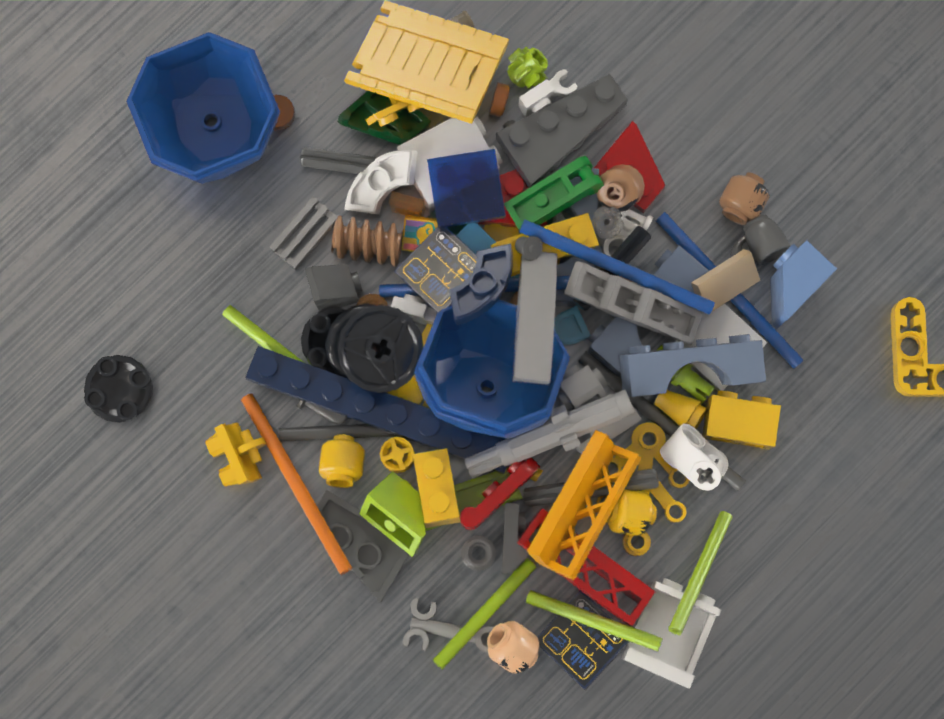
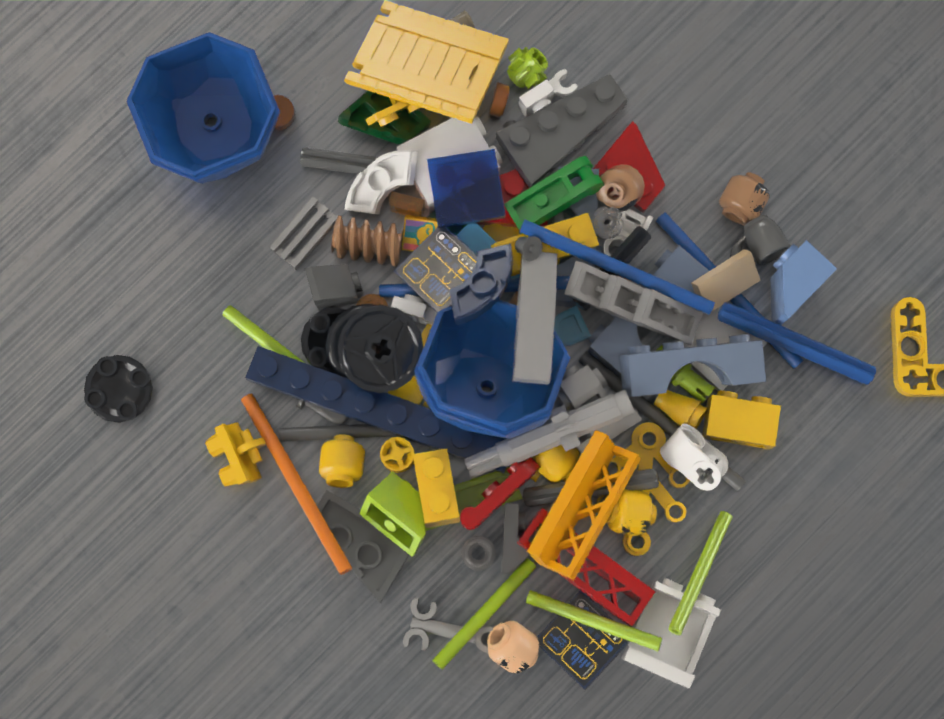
(557, 463): none -> yellow head
(796, 343): none -> blue axle

